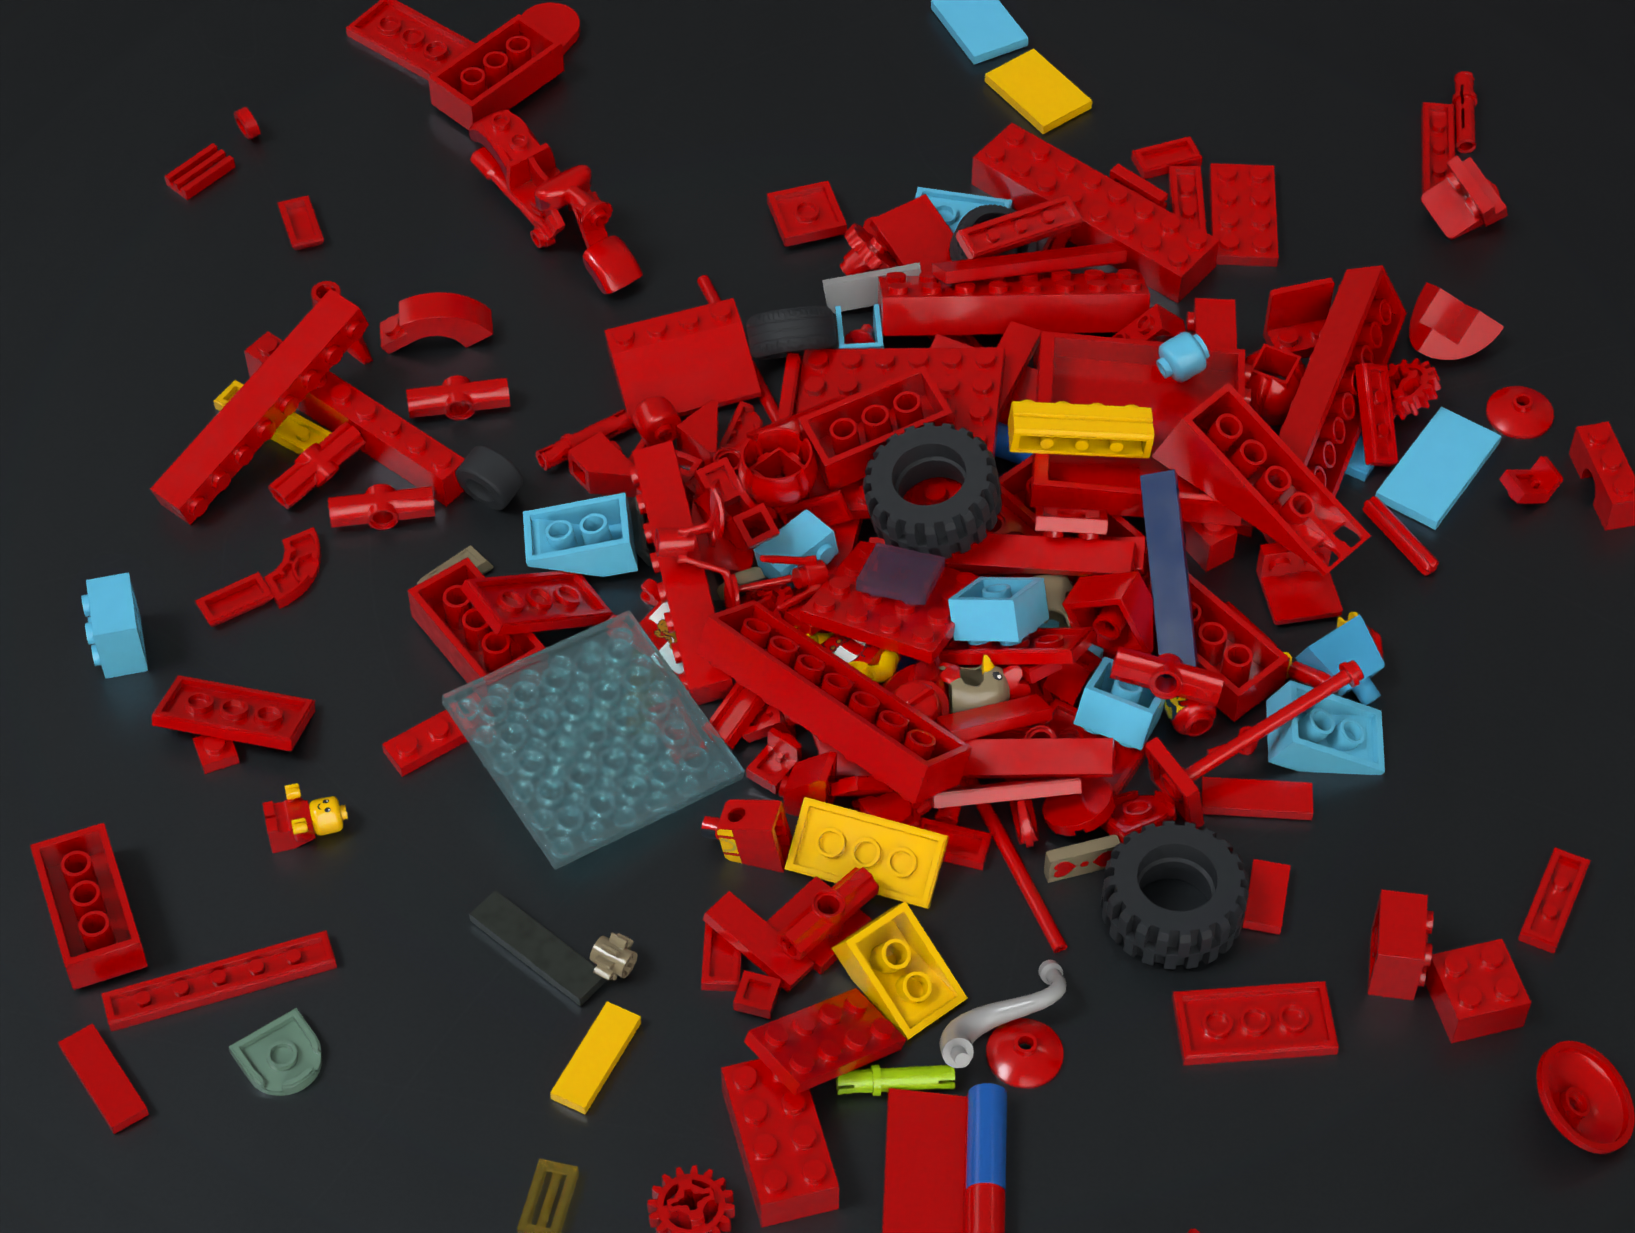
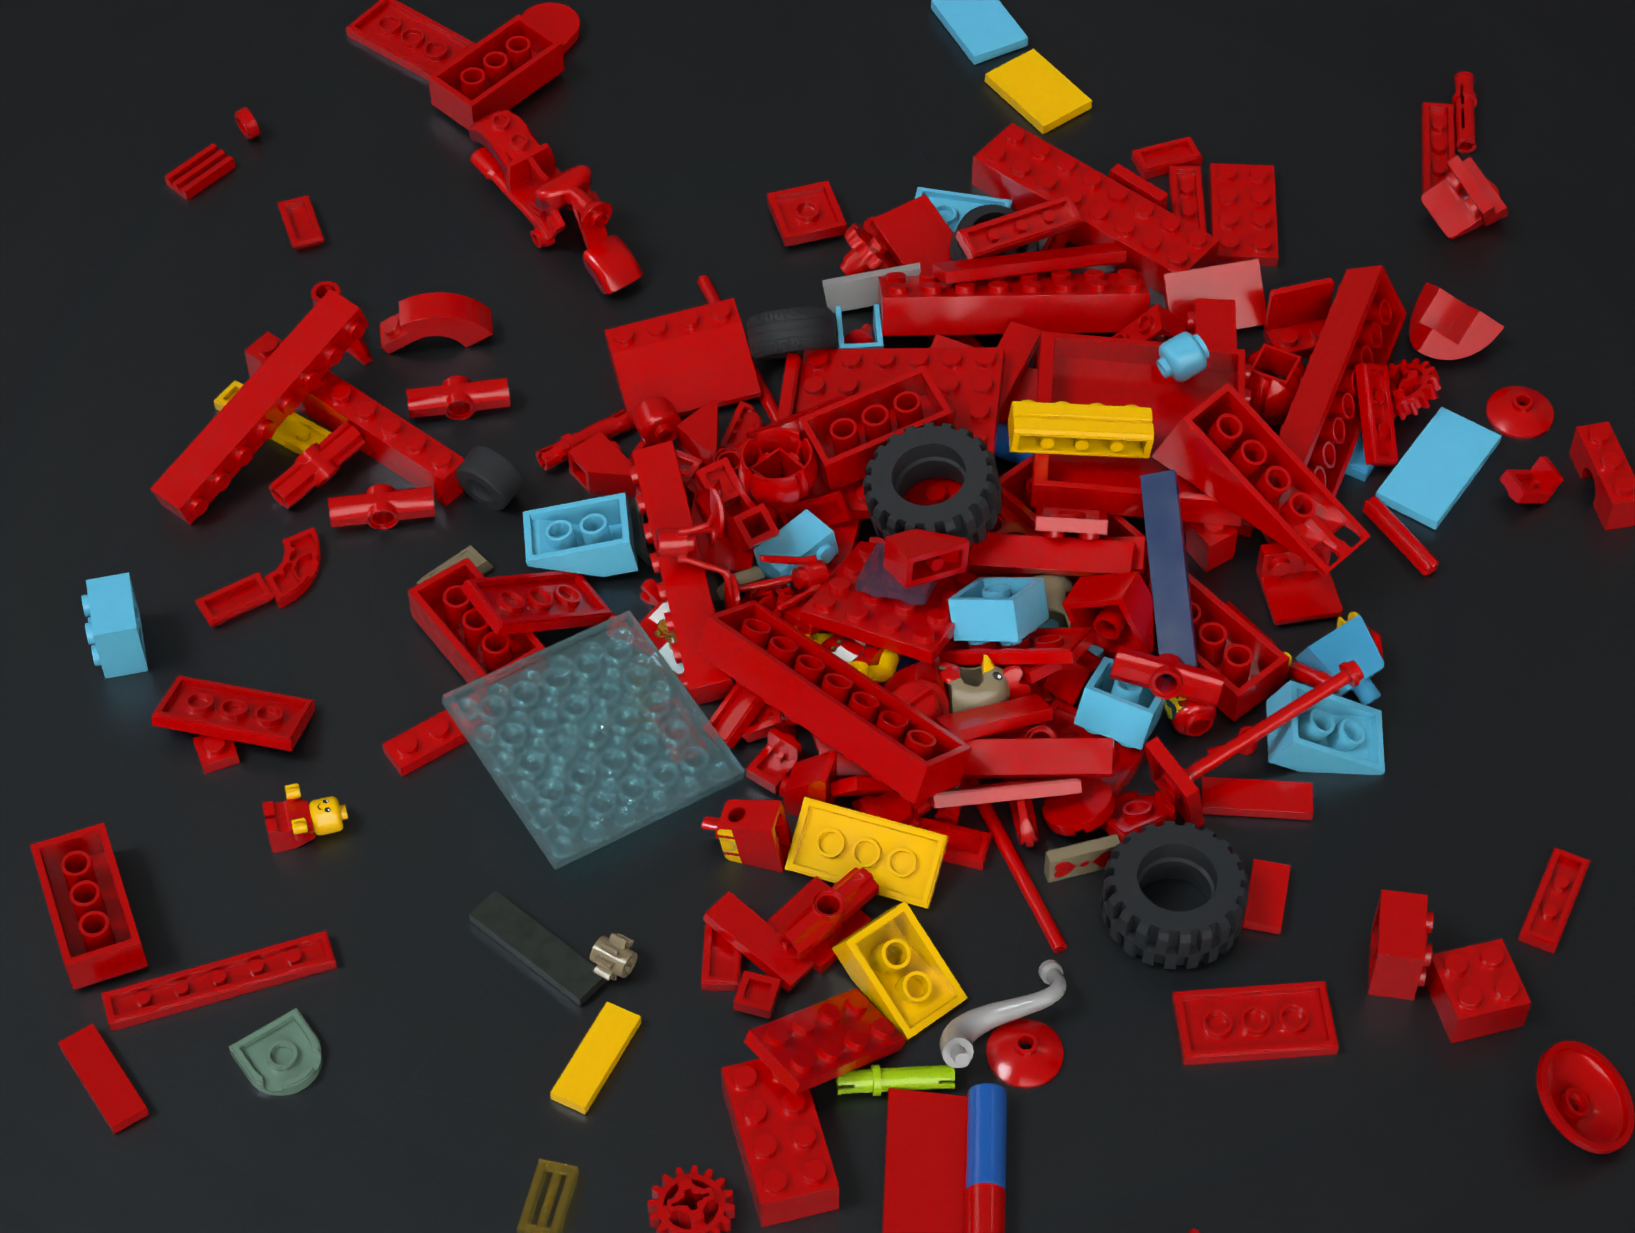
(924, 556): none -> red slope
(1225, 281): none -> tile

